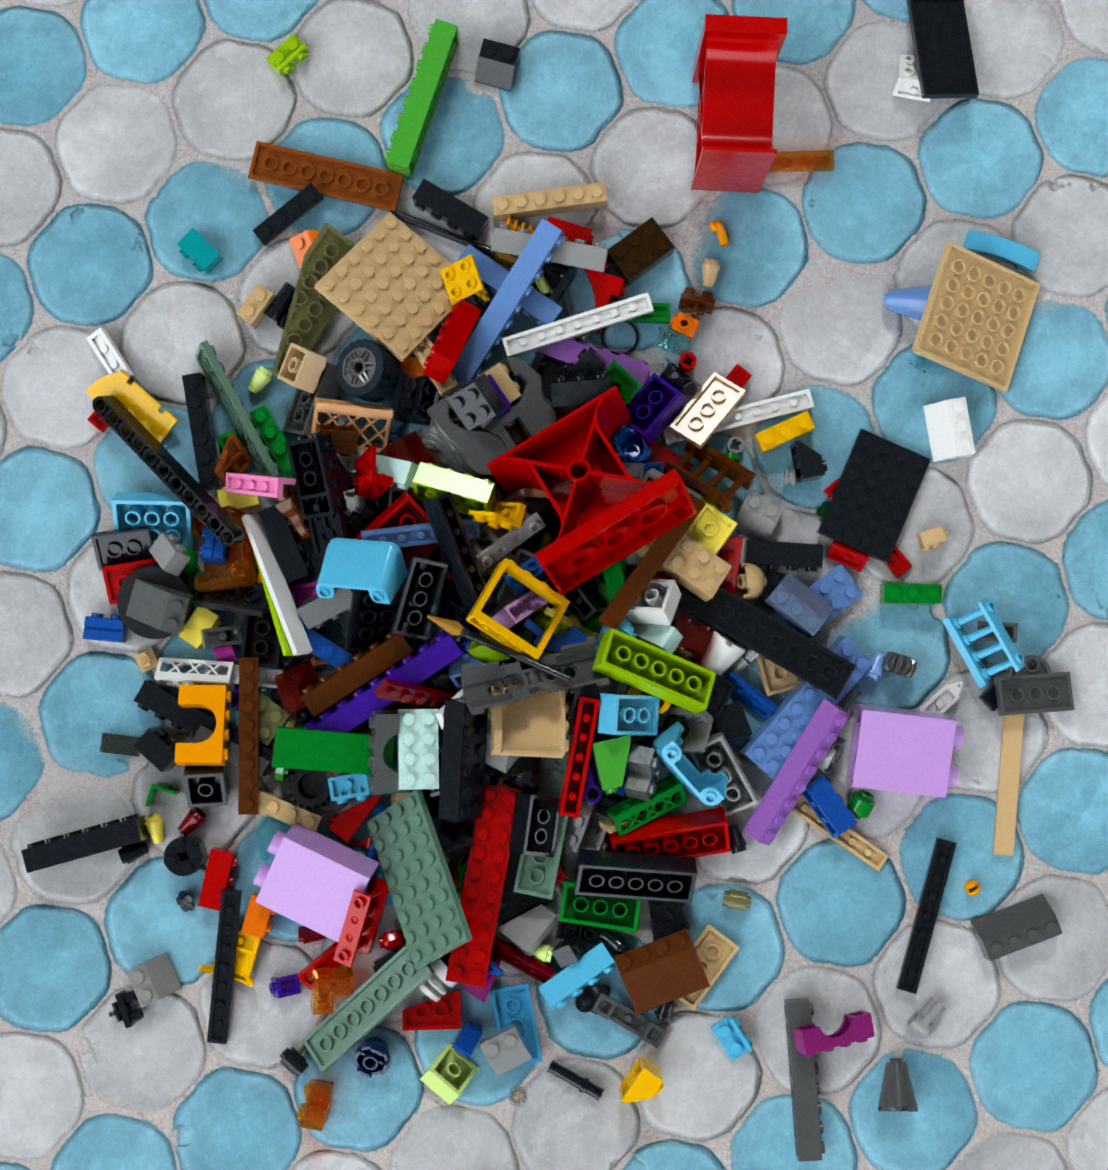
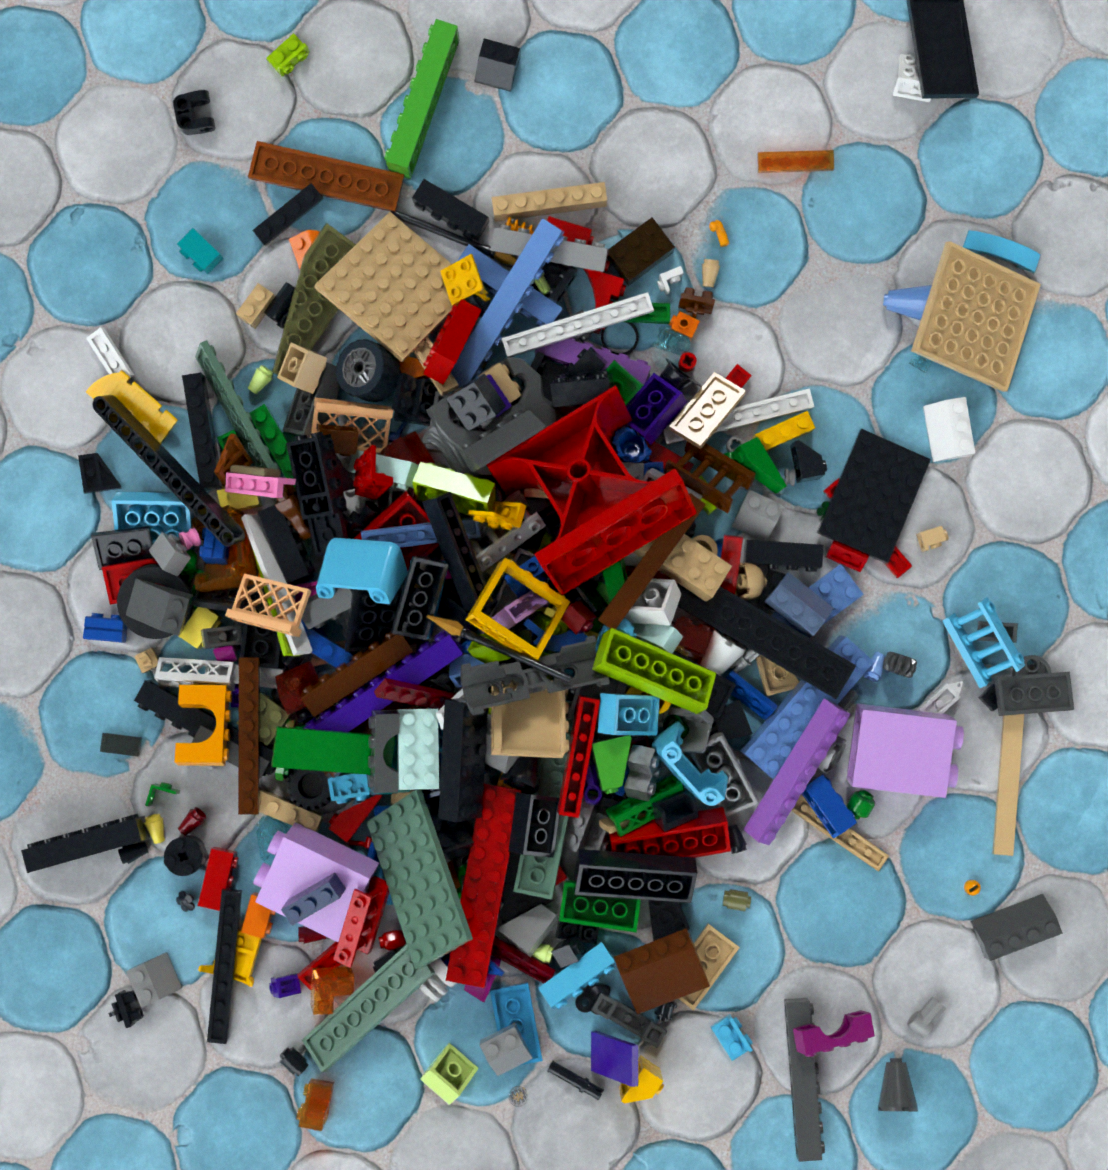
(96, 474): none -> black wing
(98, 422): red tile -> none
(157, 748): black brick -> none
(189, 538): none -> bright pink wheel
(193, 99): none -> black piece
(206, 785): black brick -> none
(251, 470): none -> dark tan tile
(268, 621): none -> light nougat fence
(313, 899): none -> dark blue brick
(372, 1057): dark blue cone -> none
(434, 1015): red wing -> none
(467, 1038): blue slope -> none
(501, 440): none -> dark grey slope
(578, 618): none -> dark red brick
(614, 942): black cone -> none
(614, 1058): none -> dark purple tile
(672, 276): none -> white bracket
(675, 810): none -> black panel
(711, 529): light yellow plate -> none
(736, 101): red piece -> none
(756, 459): none -> green slope
(910, 593): green brick -> none
(926, 915): black plate -> none

